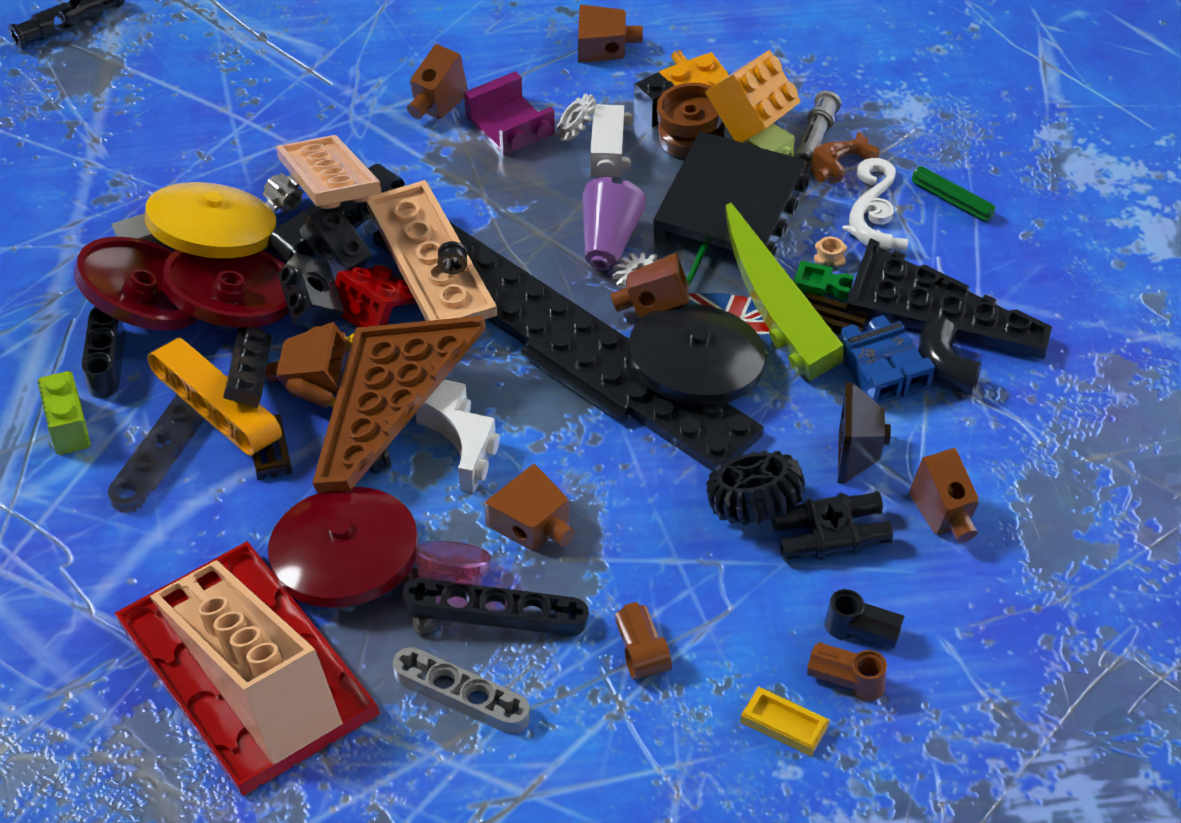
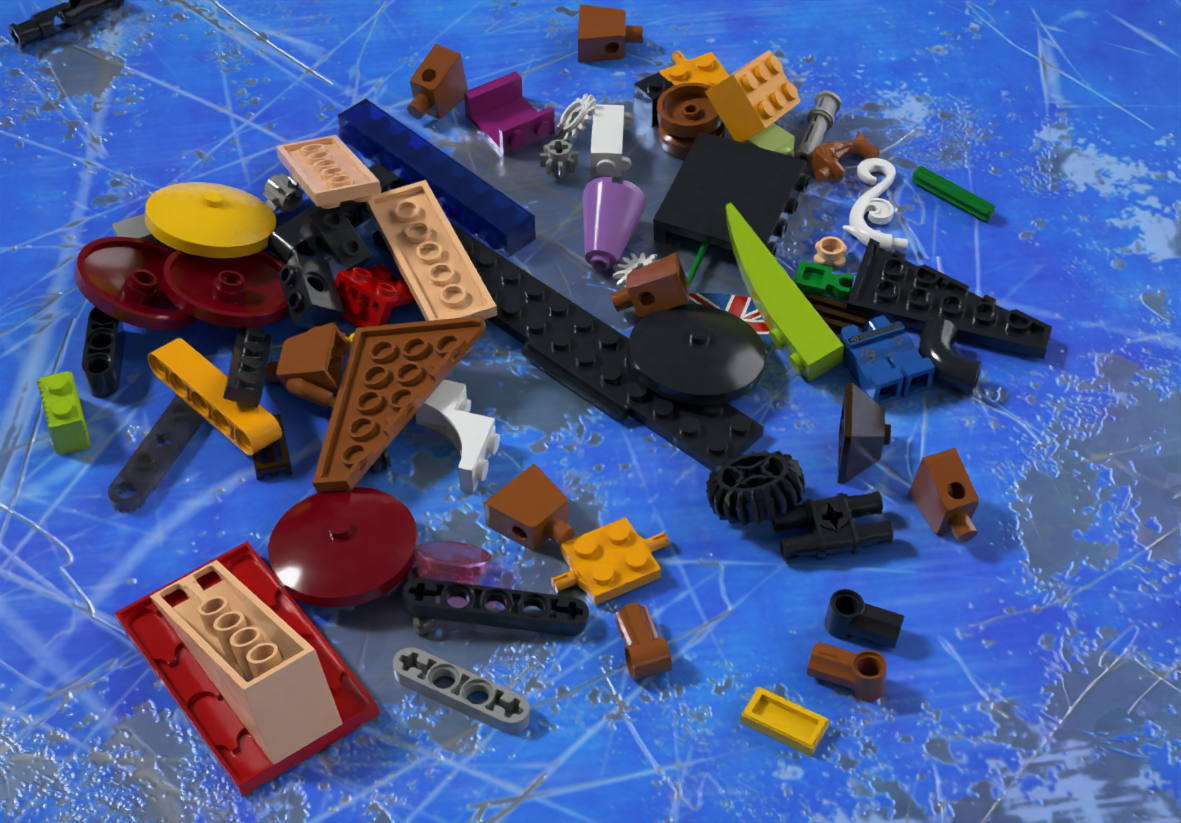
(447, 263): black bush -> none
(458, 190): none -> clear blue brick
(559, 159): none -> light grey gear
(610, 561): none -> light orange plate

